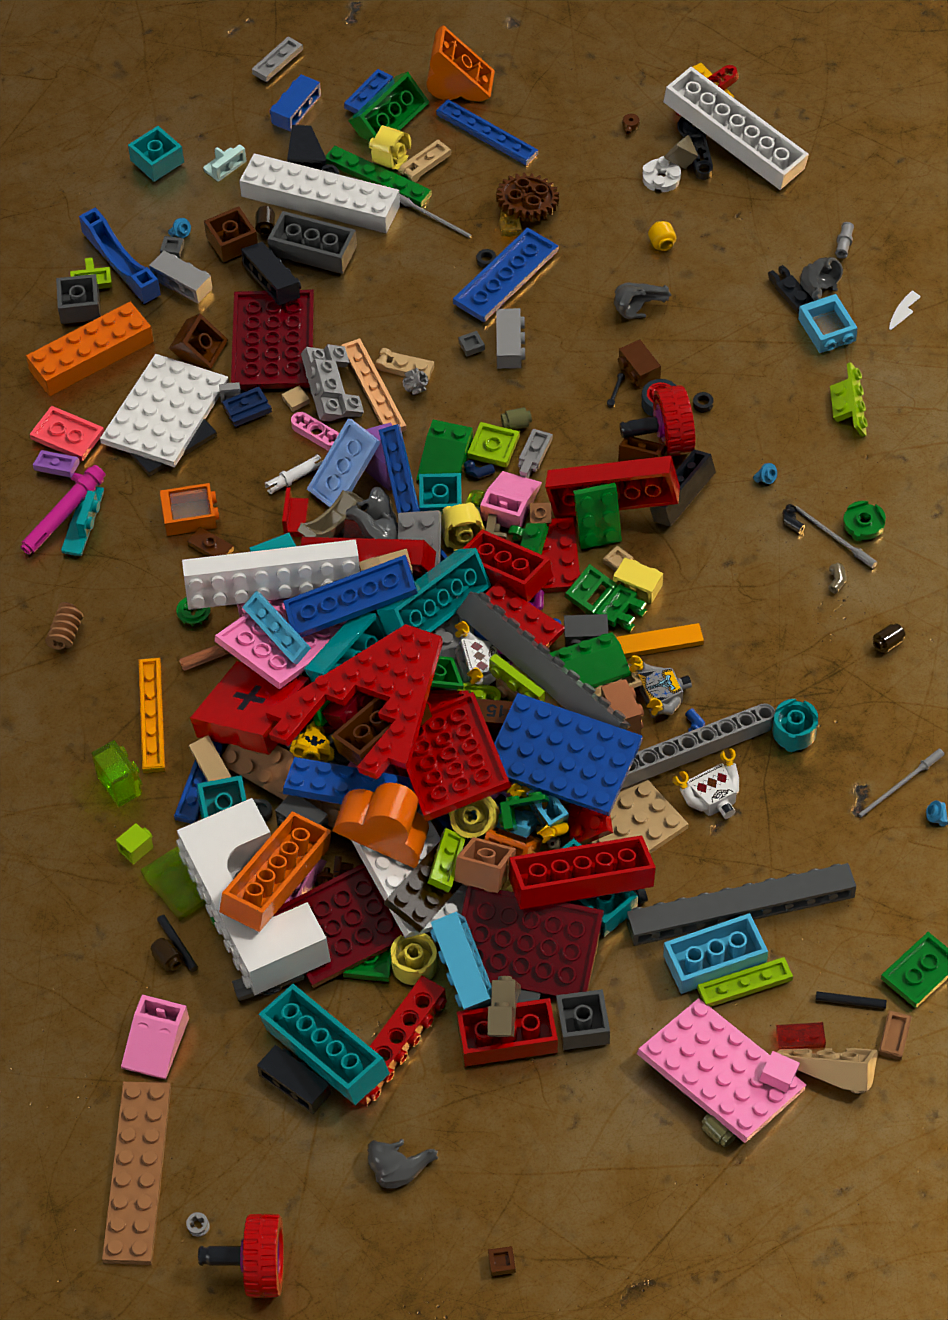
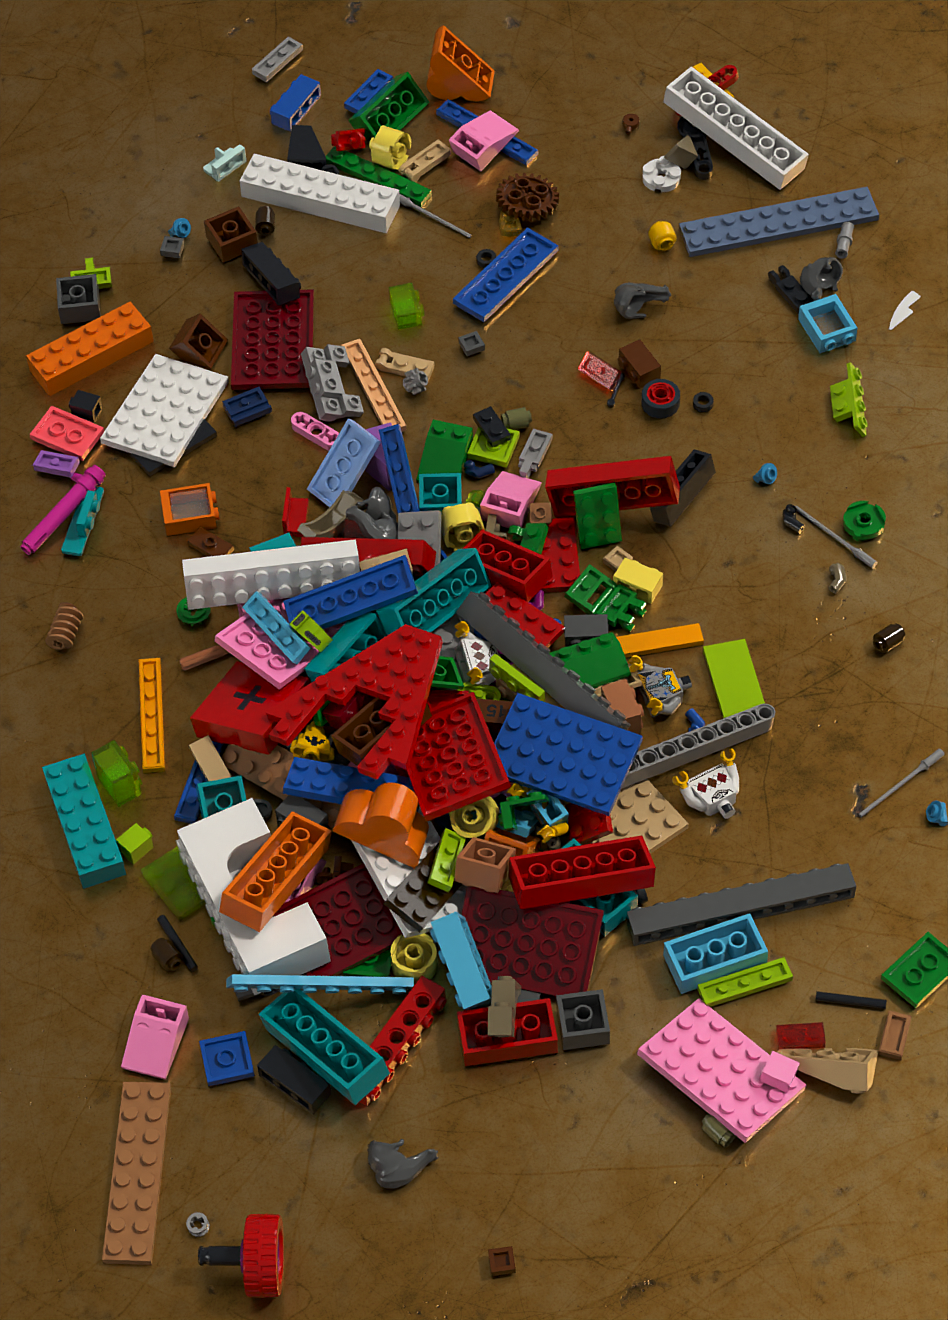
(84, 821): none -> teal brick
(86, 406): none -> black brick
(136, 276): blue arch -> none
(156, 153): teal brick -> none
(181, 276): light grey brick -> none
(226, 1058): none -> blue plate
(229, 390): light grey plate -> none
(286, 478): white pin -> none
(295, 398): tan tile -> none
(311, 631): none -> lime leg
(311, 984): none -> medium azure plate
(312, 242): dark grey brick -> none
(348, 139): none -> red hips
(405, 305): none -> clear neon green brick
(482, 139): none -> bright pink slope
(491, 426): none -> black plate
(510, 338): light grey brick -> none
(599, 370): none -> clear red plate
(636, 448): reddish brown brick -> none
(670, 421): red wheel -> none
(733, 676): none -> lime tile
(778, 221): none -> sand blue plate
(795, 724): teal brick -> none

